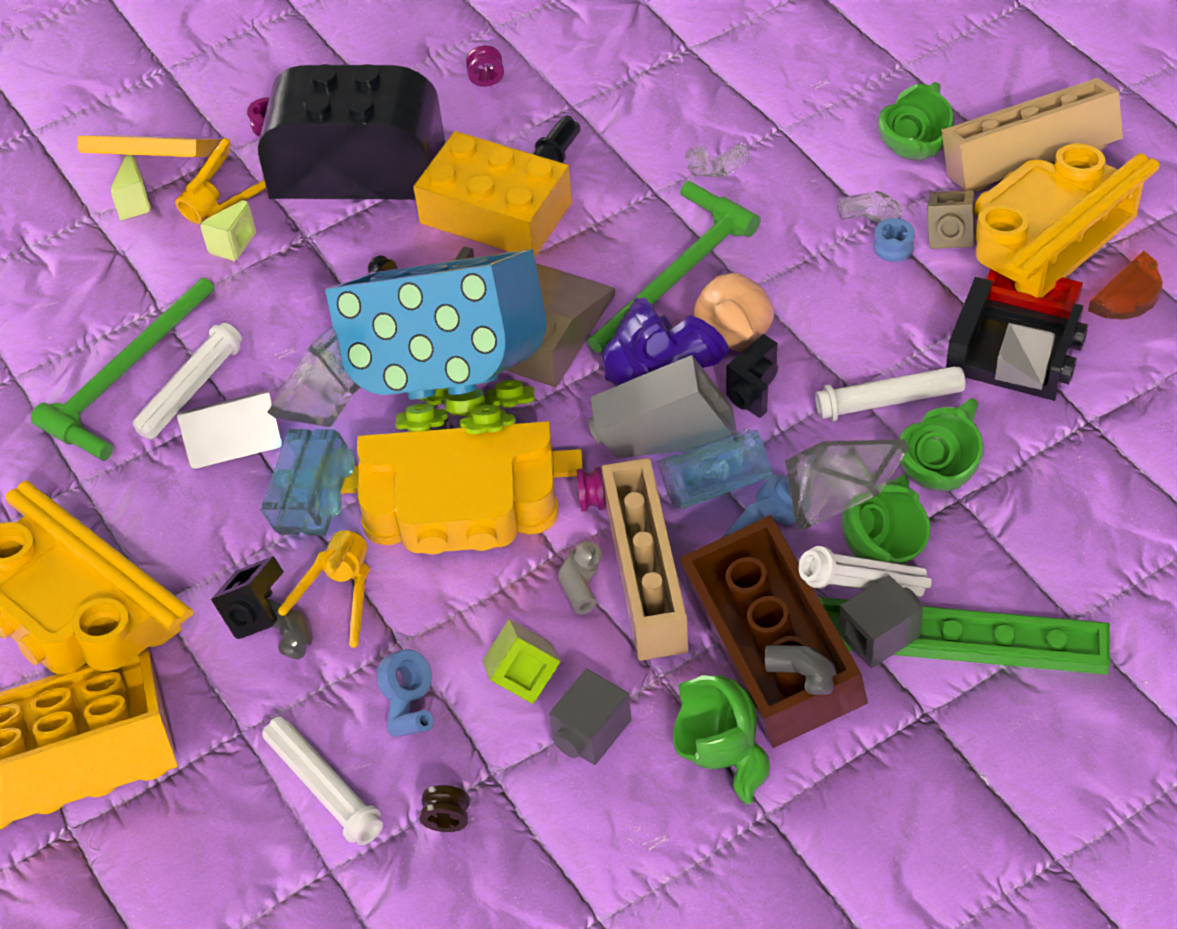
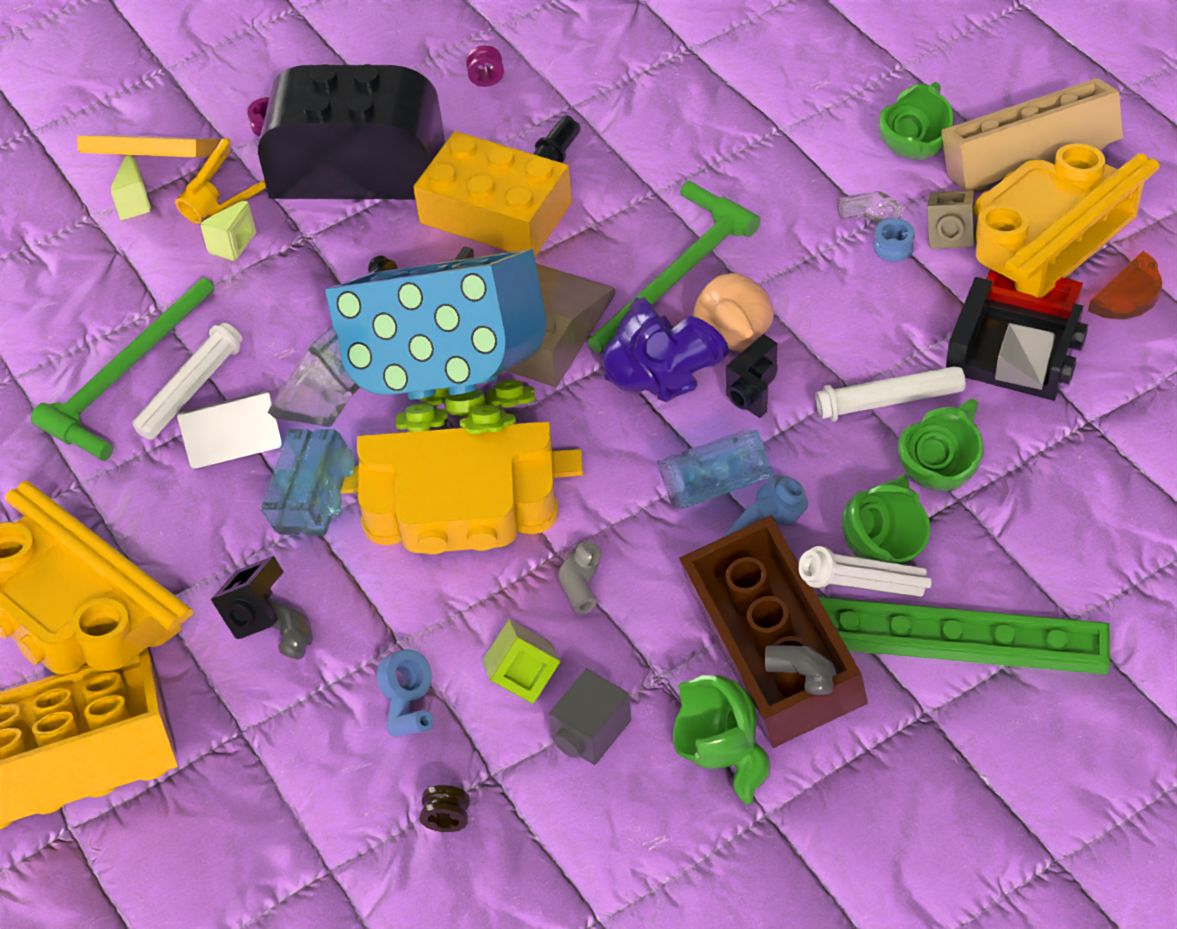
(341, 562): yellow plant -> none
(359, 821): white axle -> none
(590, 489): magenta bush -> none
(645, 560): tan brick -> none
(662, 412): light grey slope -> none
(716, 166): clear arm -> none
(839, 476): clear slope -> none
(880, 620): dark grey brick -> none

